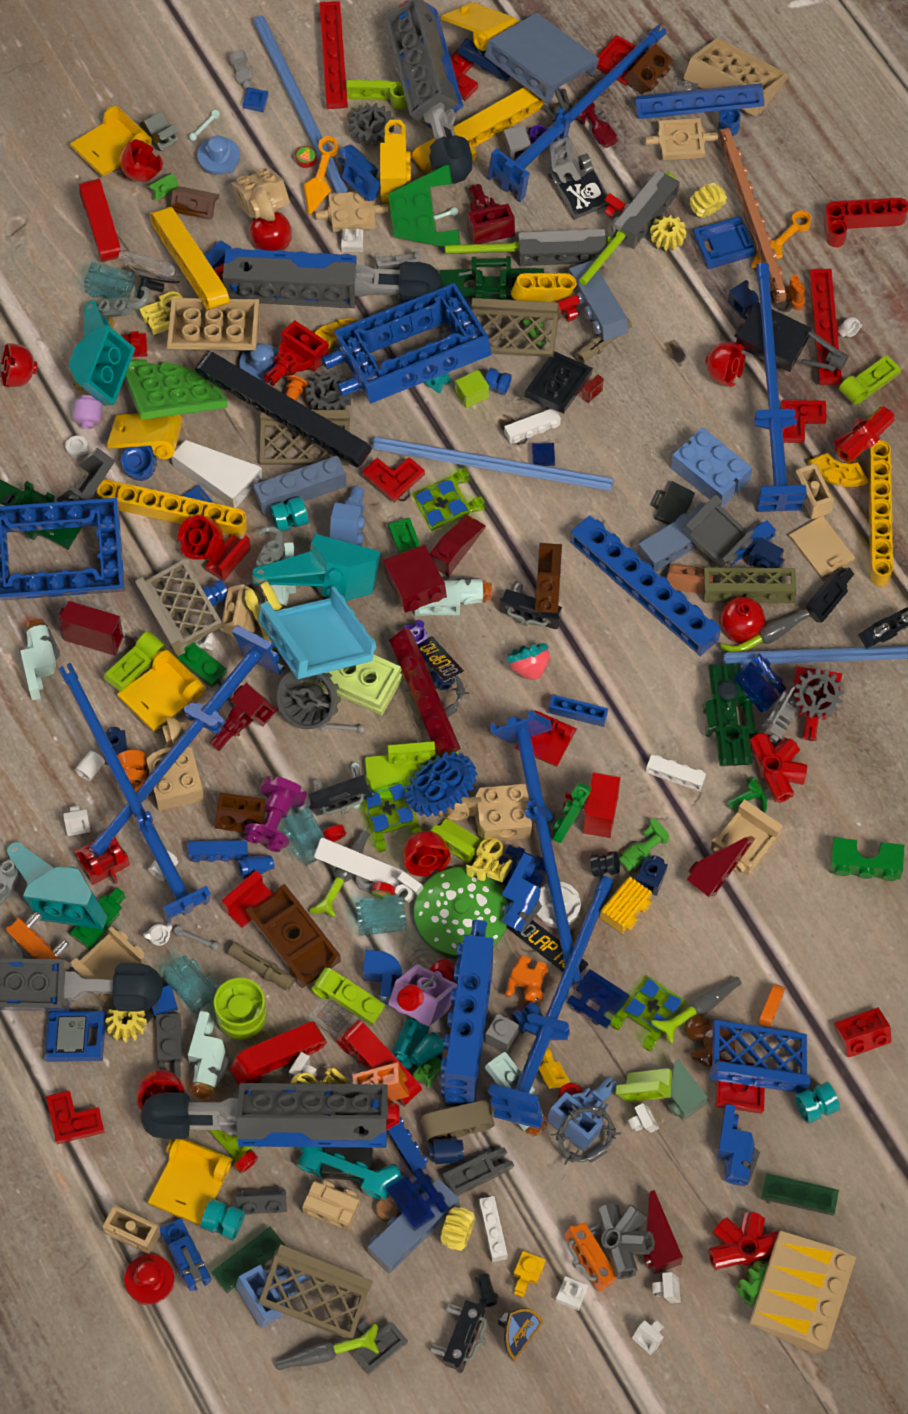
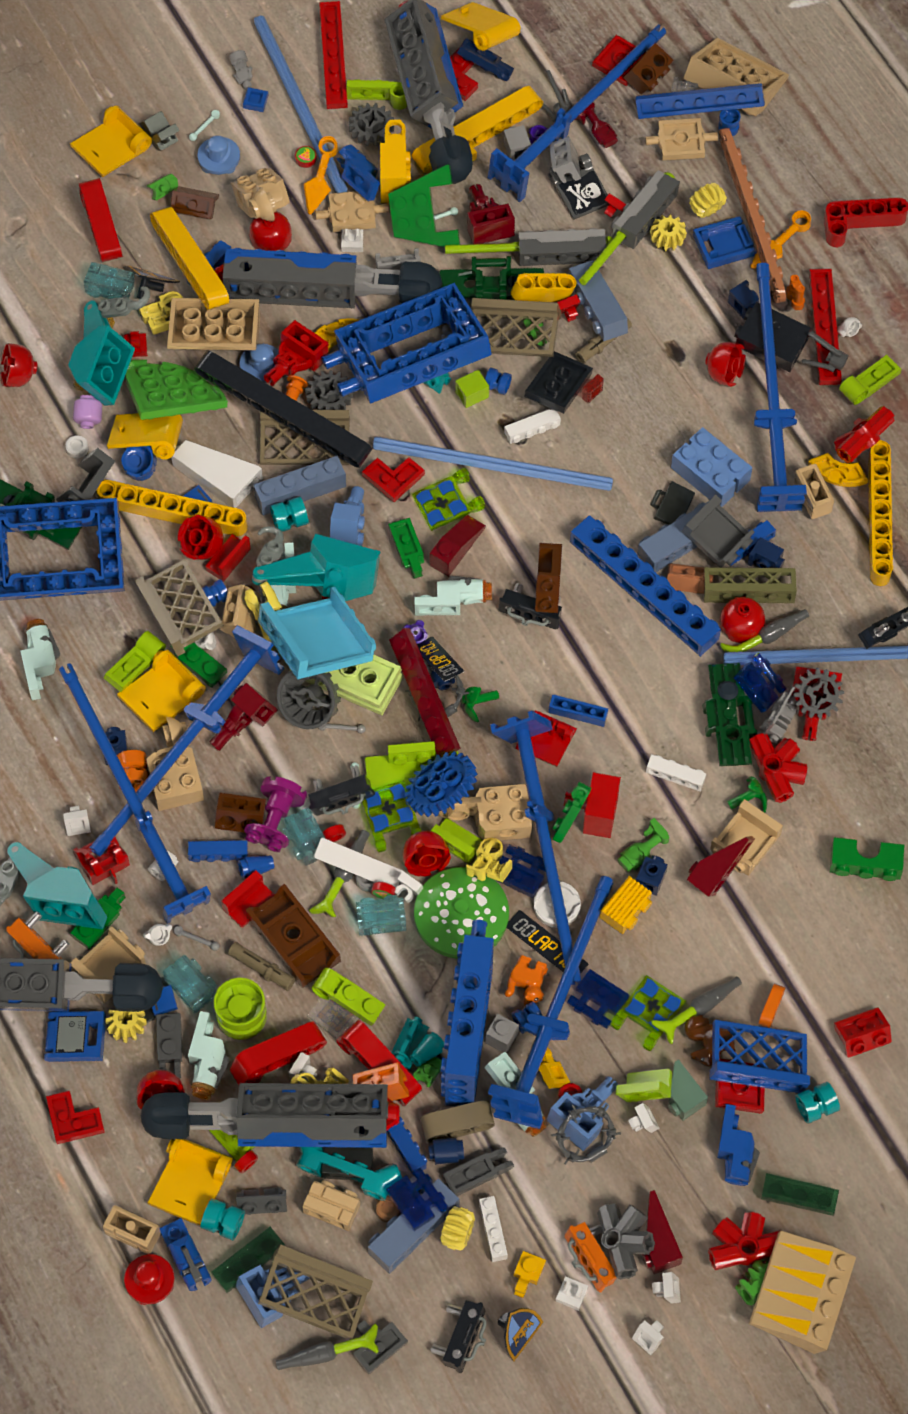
(89, 766): white piece -> none
(91, 627): dark red brick -> none
(139, 161): red cylinder -> none
(151, 264): clear hinge -> none
(383, 968): blue brick -> none
(414, 578): dark red brick -> none
(425, 992): lavender brick -> none
(474, 697): none -> green plant
(486, 1290): black pin -> none
(523, 896): blue plate -> none
(529, 661): coral hair -> none
(540, 56): sand blue panel -> none
(543, 454): clear blue tile -> none
(605, 863): black wheel -> none
(806, 413): red plate -> none
(822, 546): tan container -> none
(829, 594): black hinge -> none

